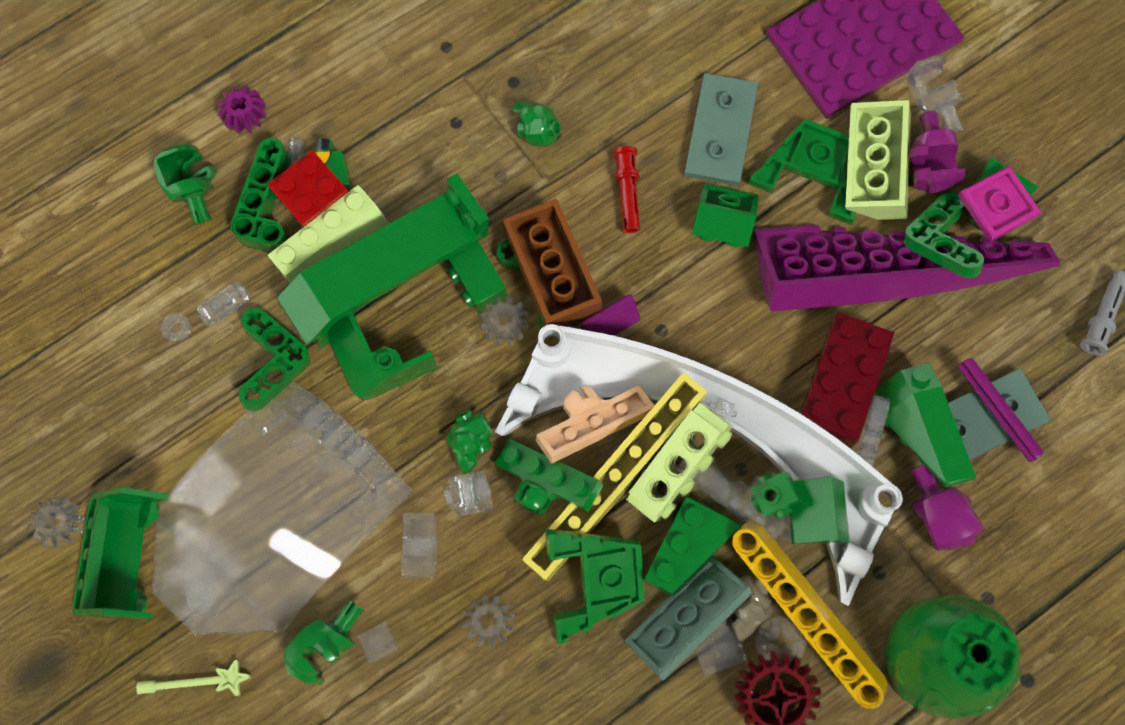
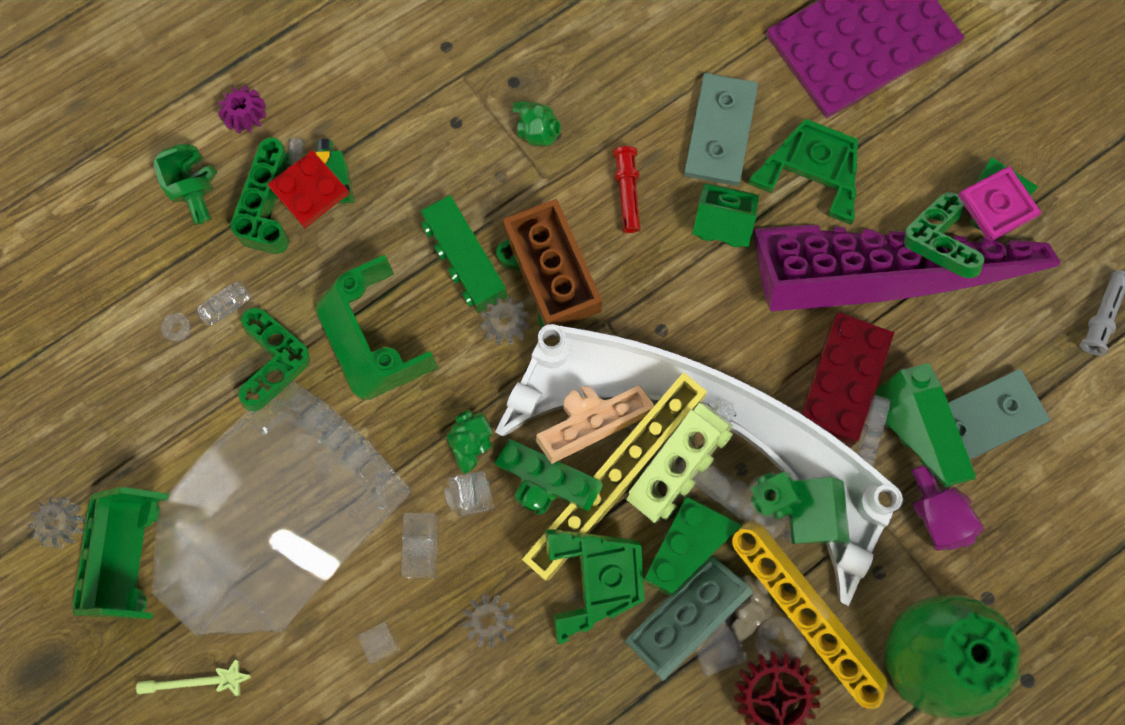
(326, 638): green piece -> none
(333, 230): yellowish green slope -> none
(383, 261): green panel -> none
(614, 317): magenta slope -> none
(879, 159): yellowish green slope -> none
(934, 157): magenta piece -> none
(940, 99): clear piece -> none
(1000, 410): magenta axle -> none

